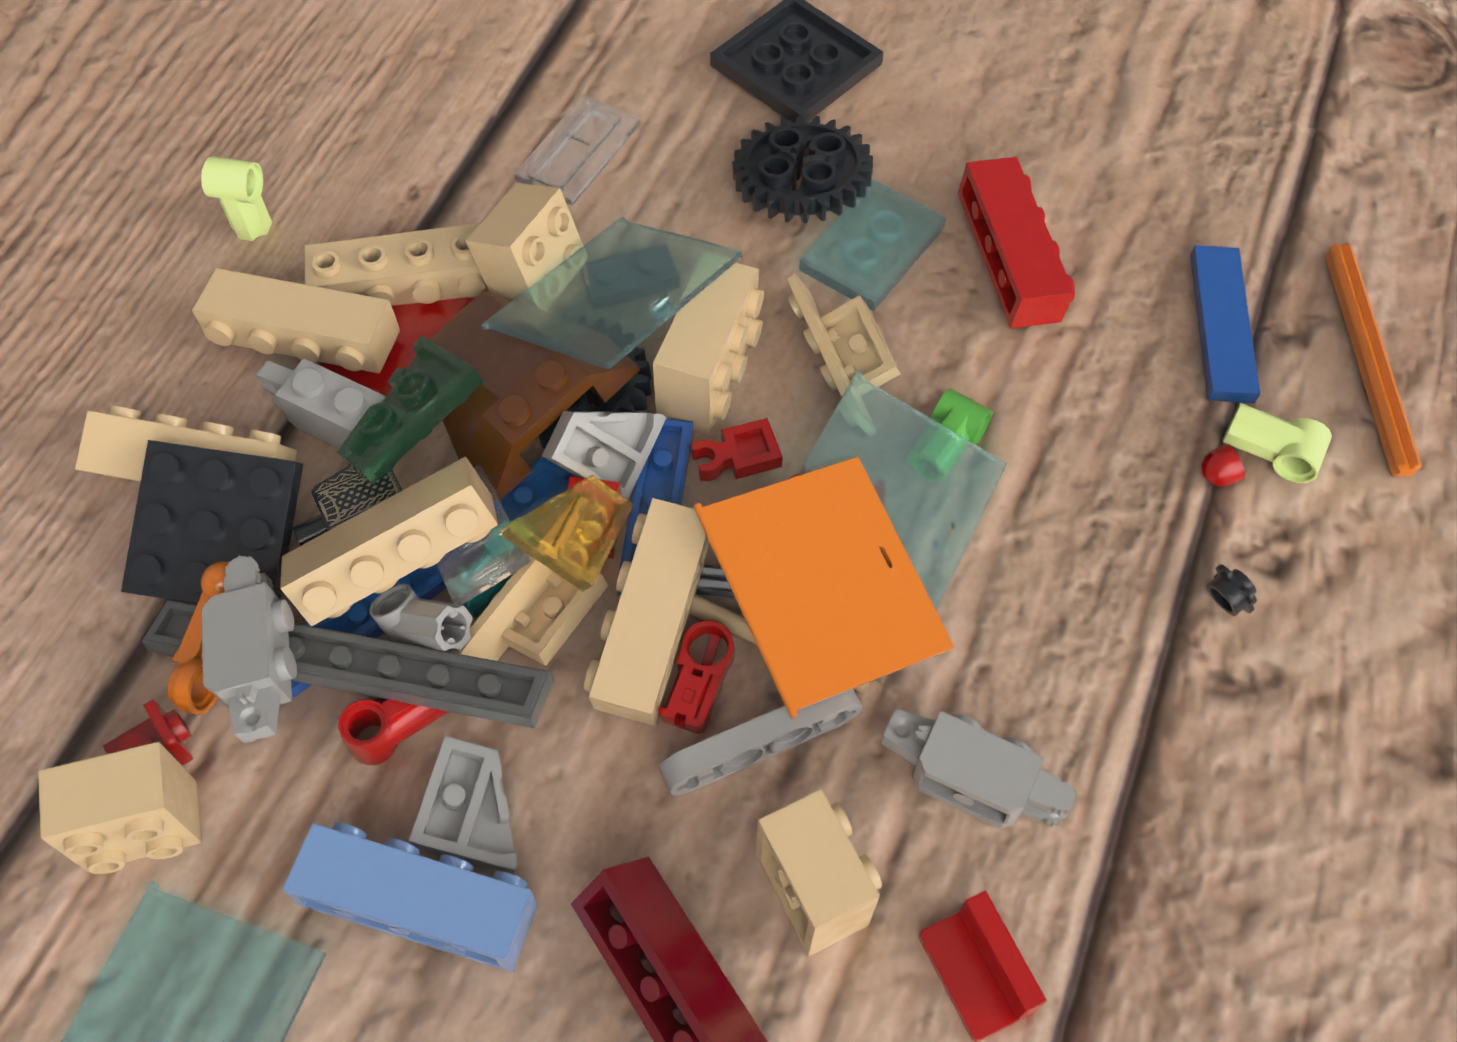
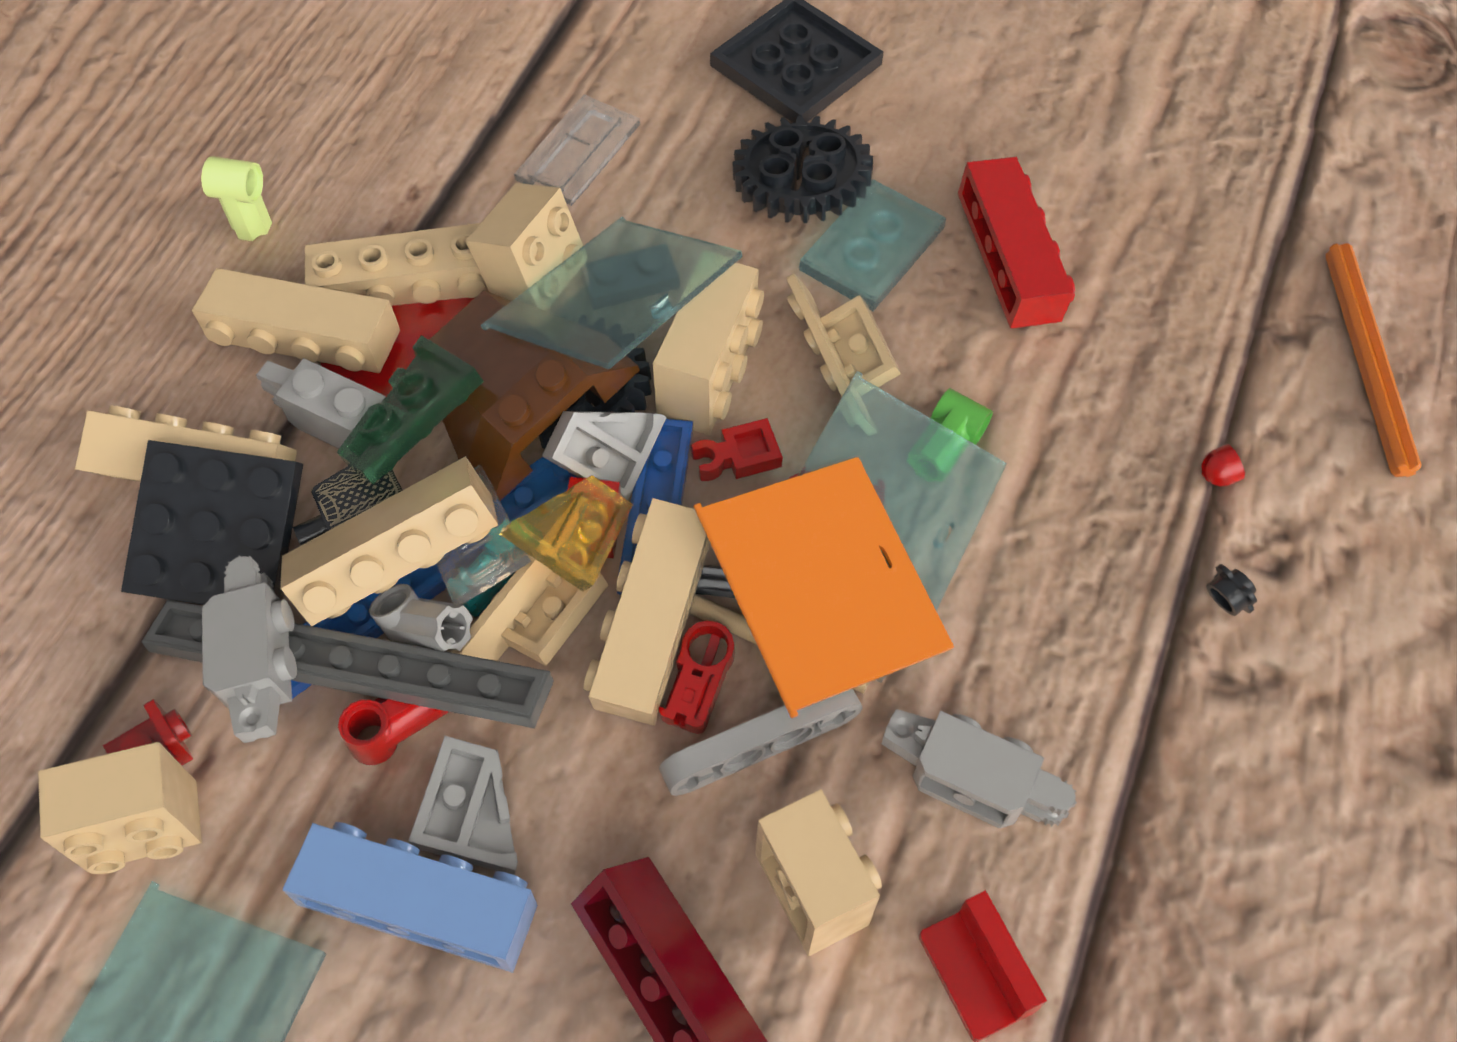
(186, 681): orange piece -> none
(1224, 325): blue tile -> none
(1292, 446): yellowish green piece -> none

